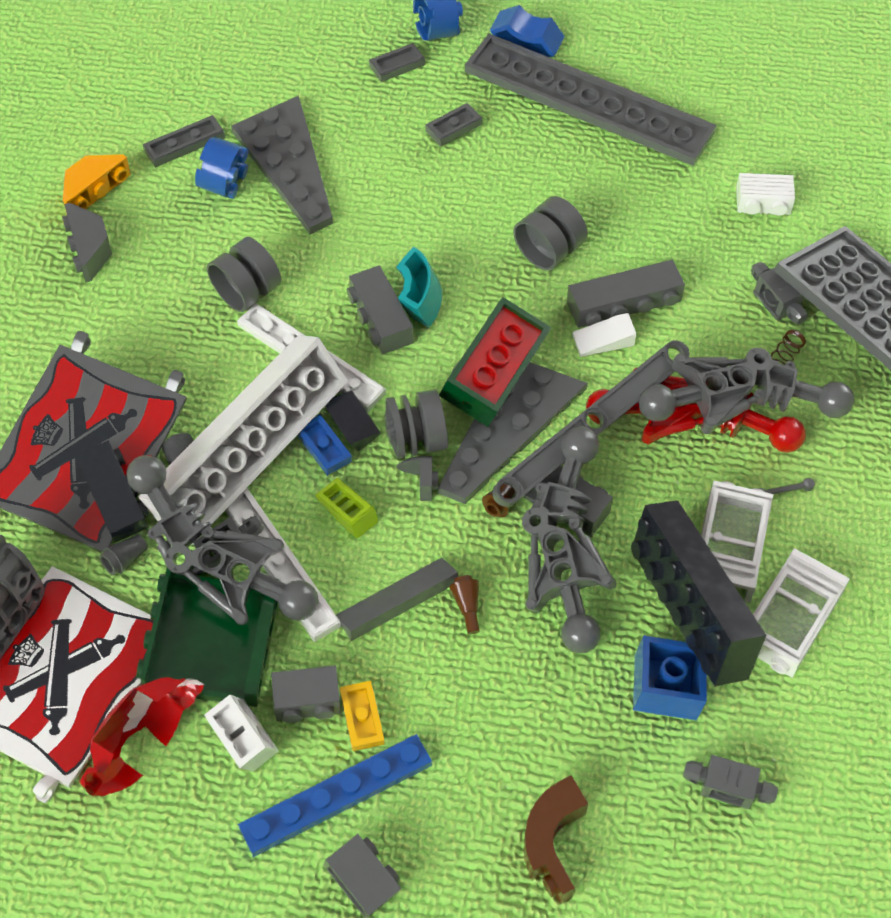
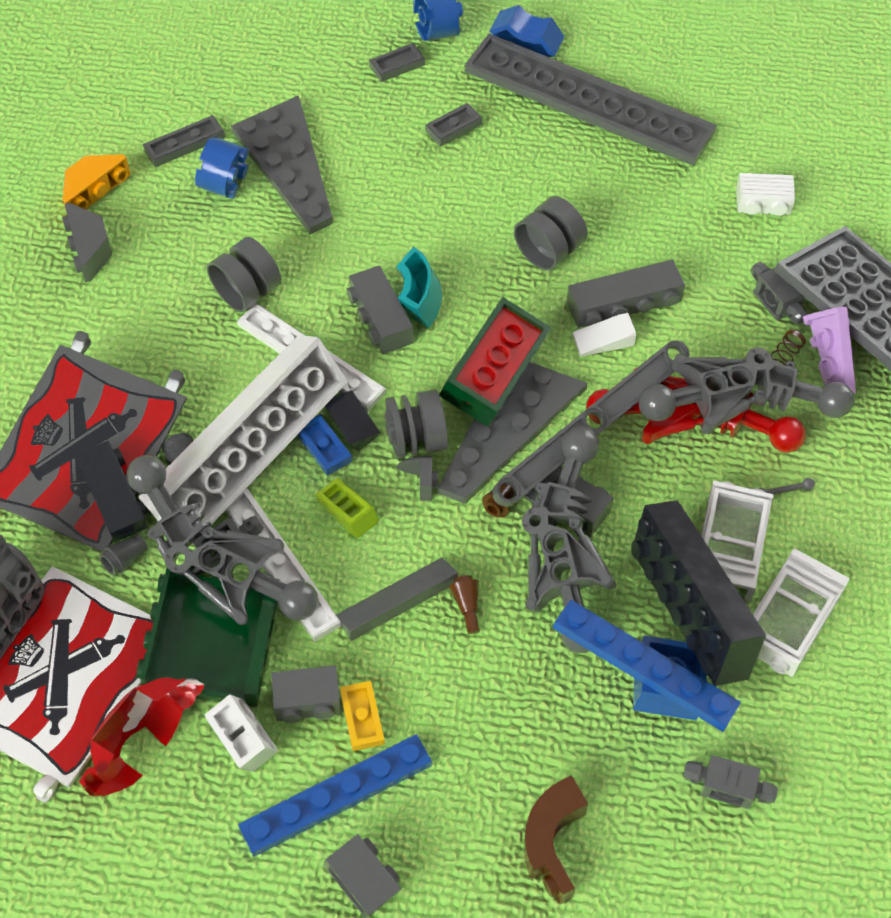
(647, 665): none -> blue plate
(833, 344): none -> lavender wing

